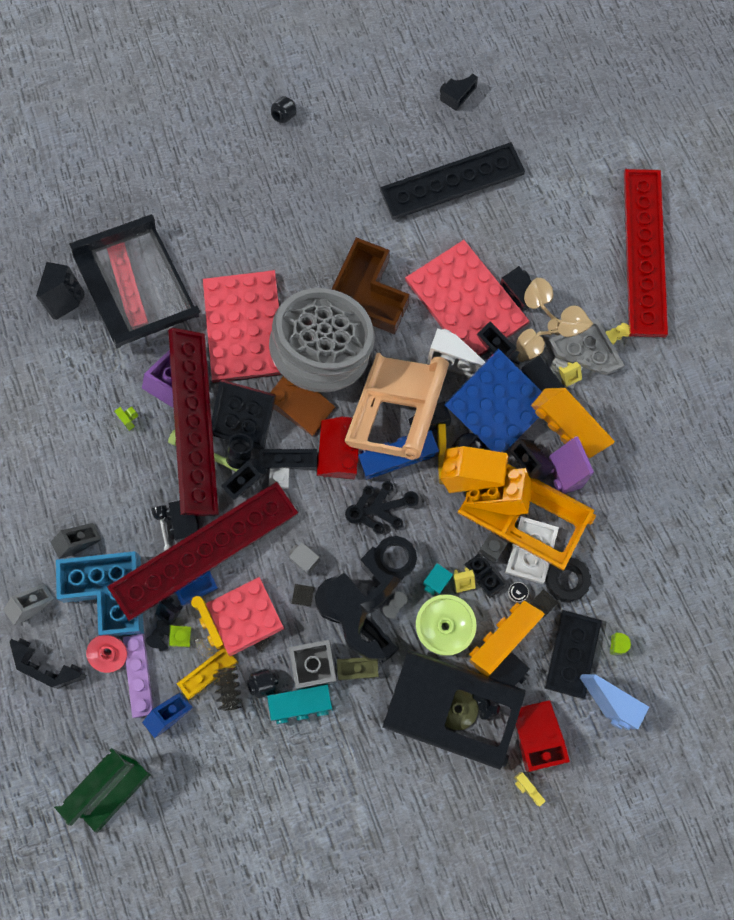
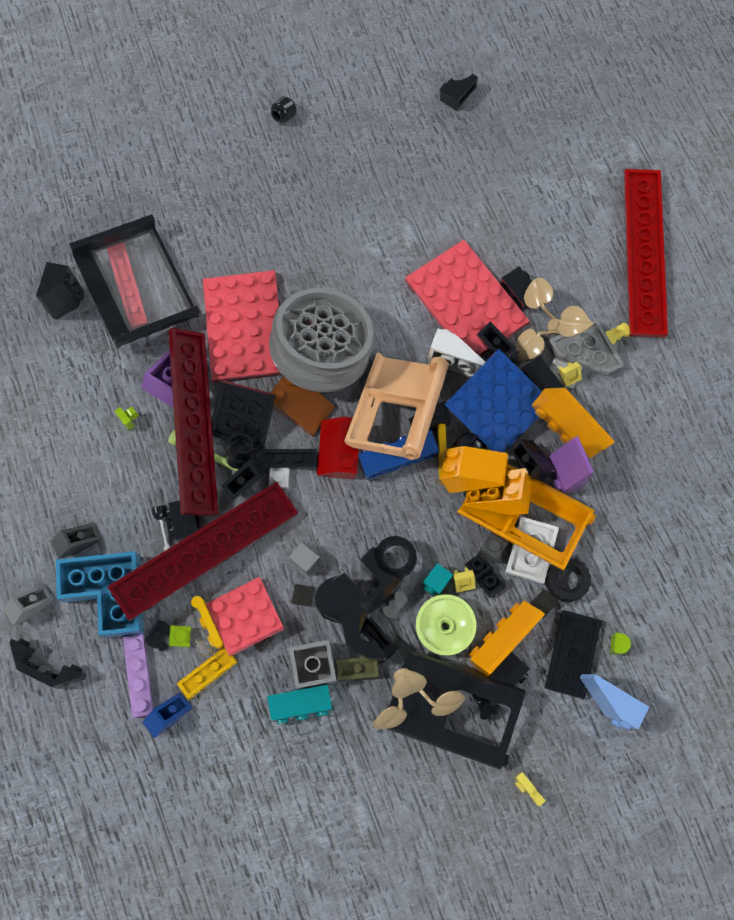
(104, 661): coral dish -> none
(104, 790): dark green piece -> none
(168, 611): black tile -> none
(200, 587): blue tile -> none
(227, 688): clear smoke piece -> none
(262, 683): black head -> none
(361, 280): reddish brown piece -> none
(378, 508): black plant -> none
(407, 683): none -> tan plant
(452, 181): black plate -> none
(469, 711): olive dish -> none
(518, 592): black tile -> none
(540, 737): red slope -> none

